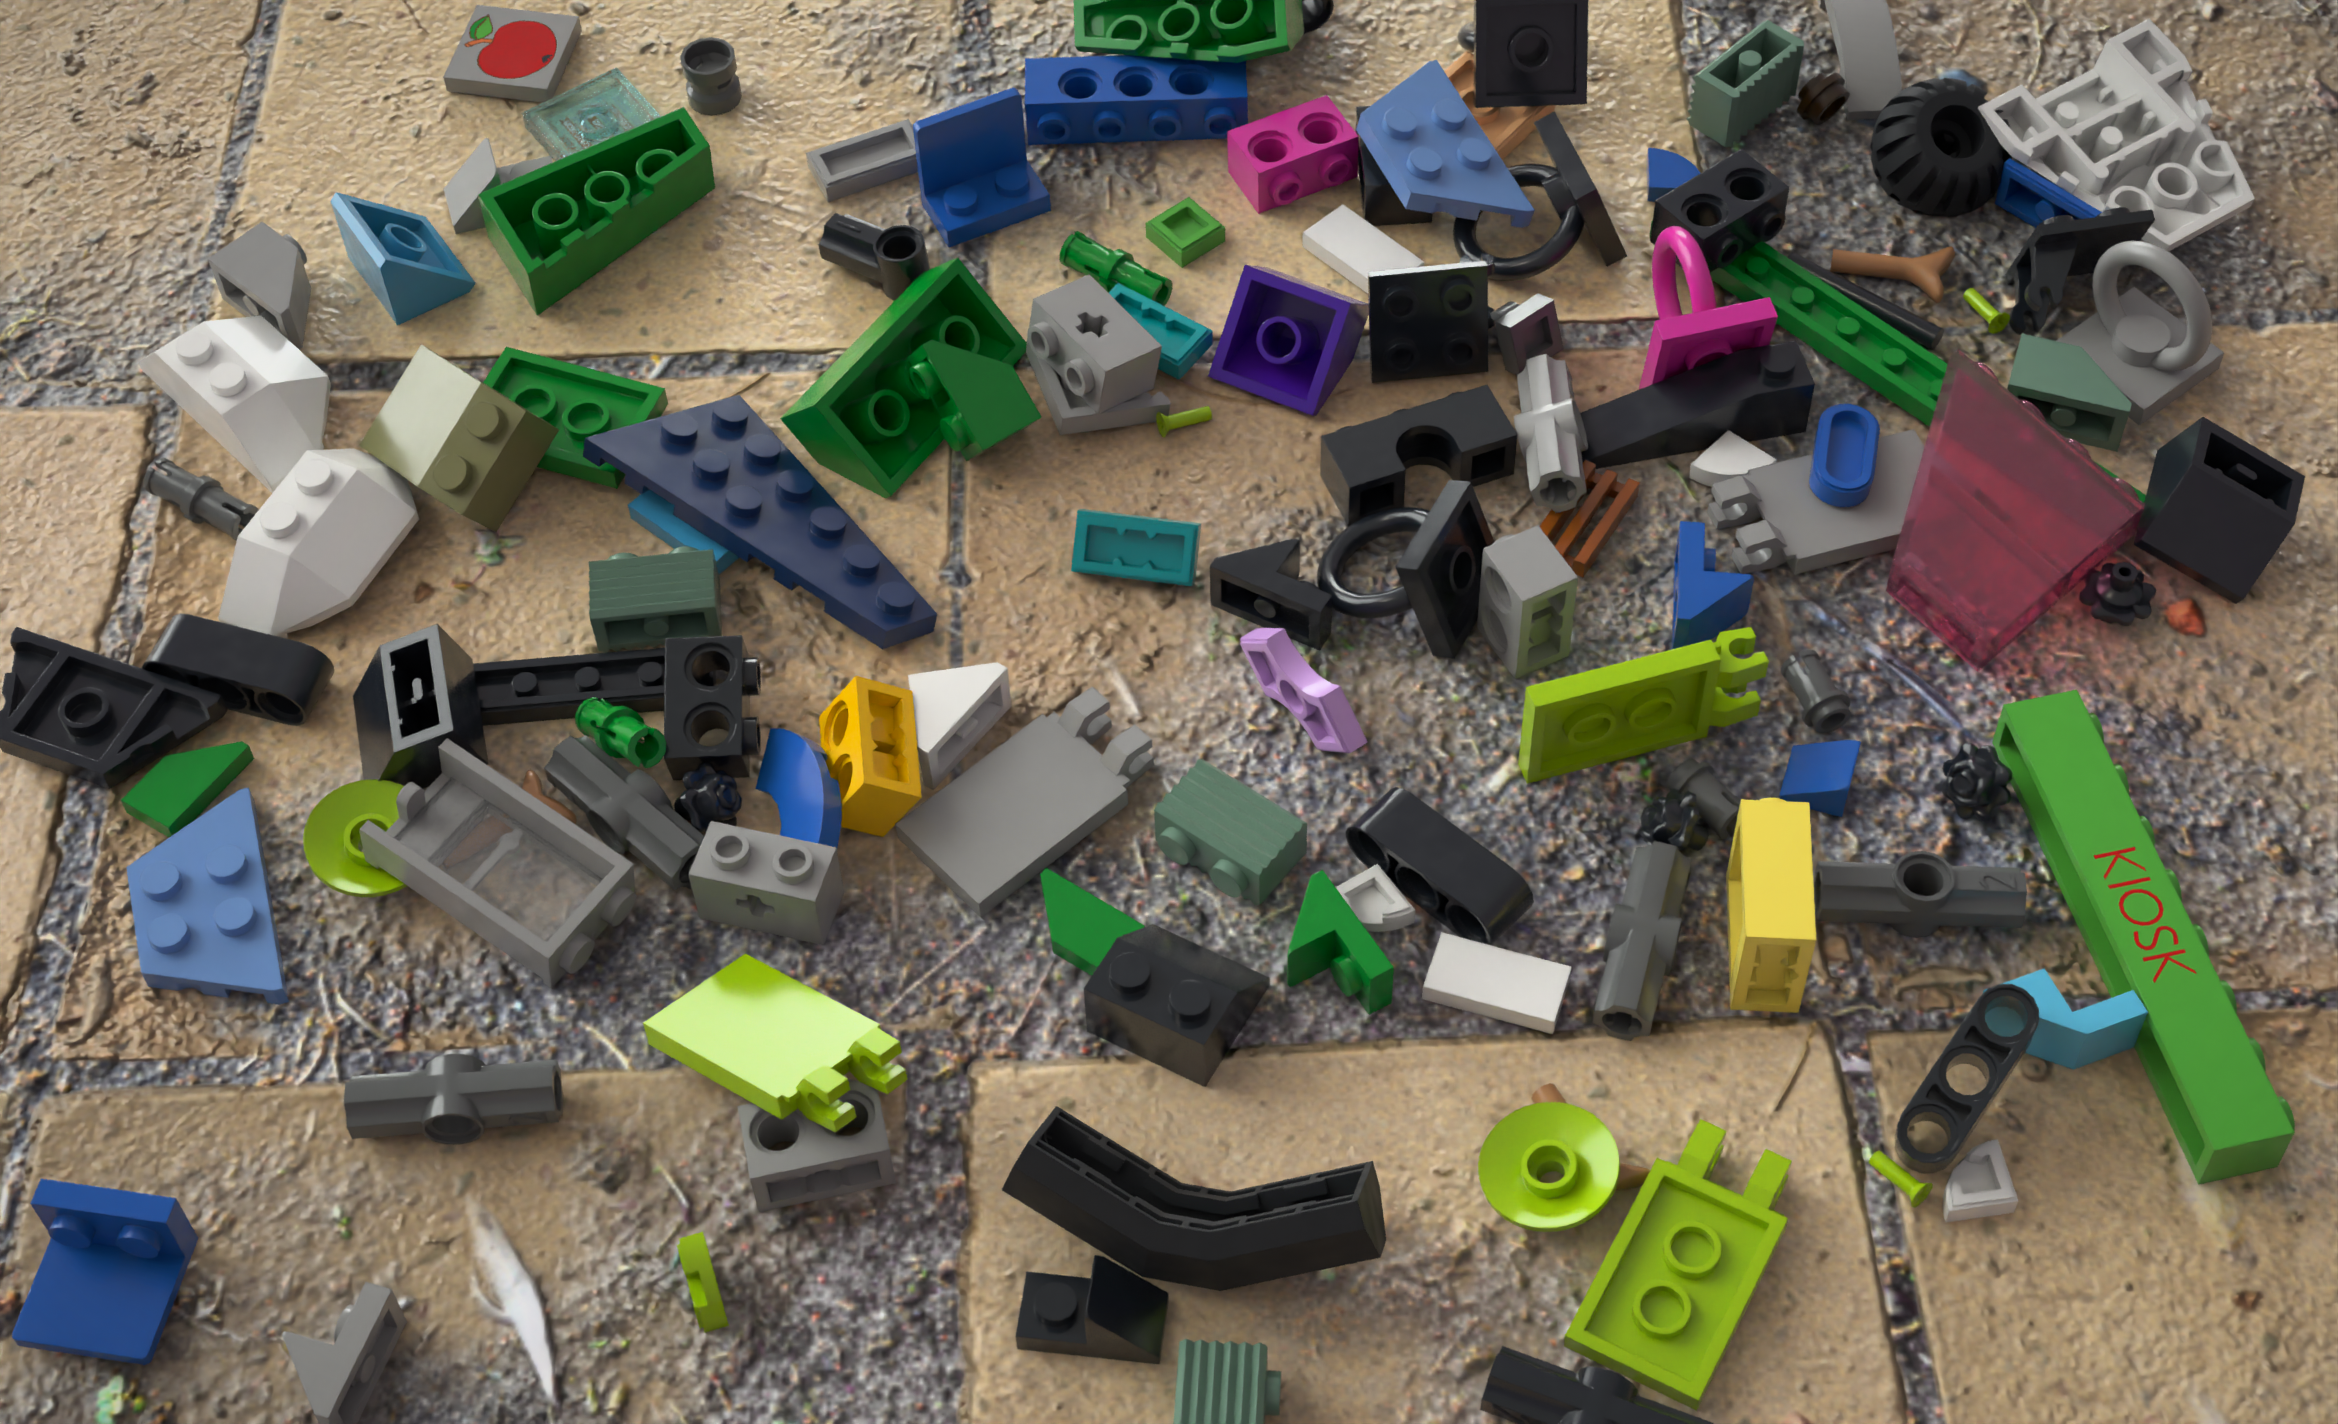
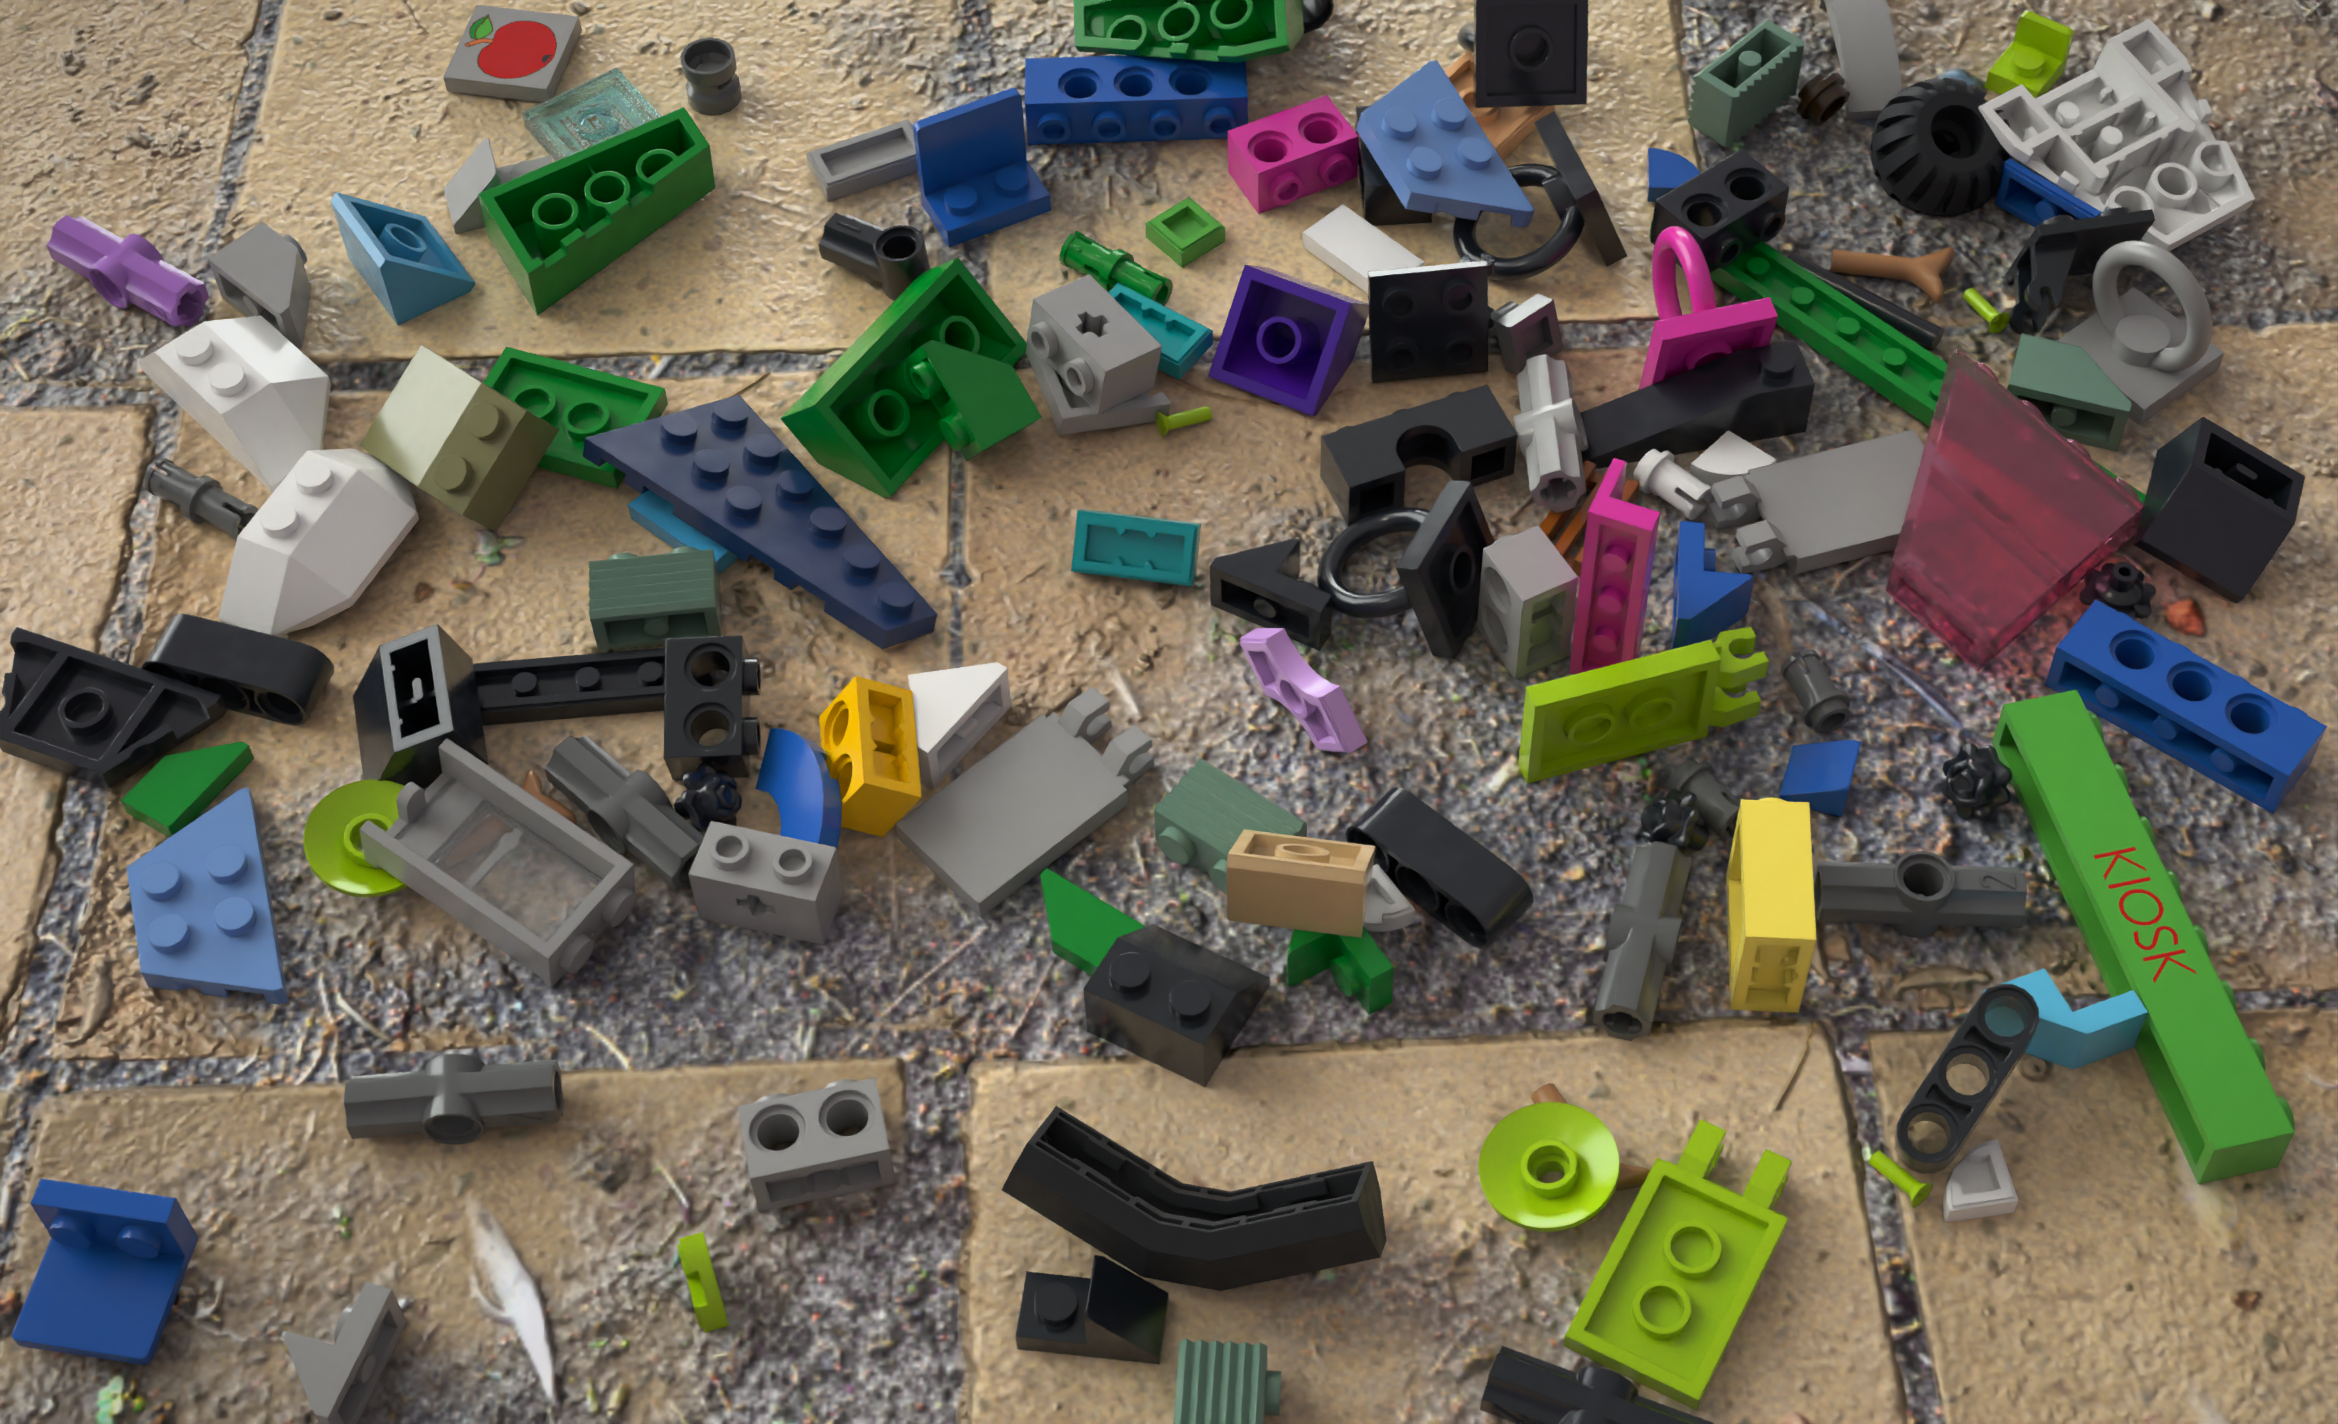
(127, 271): none -> medium lavender piece
(620, 732): green pin -> none
(776, 1042): tile -> none
(1299, 882): none -> tan slope
(1496, 983): white tile -> none
(1613, 577): none -> dark pink panel
(1672, 483): none -> white pin
(1844, 455): blue tile -> none
(2033, 58): none -> lime bracket
(2185, 706): none -> blue brick

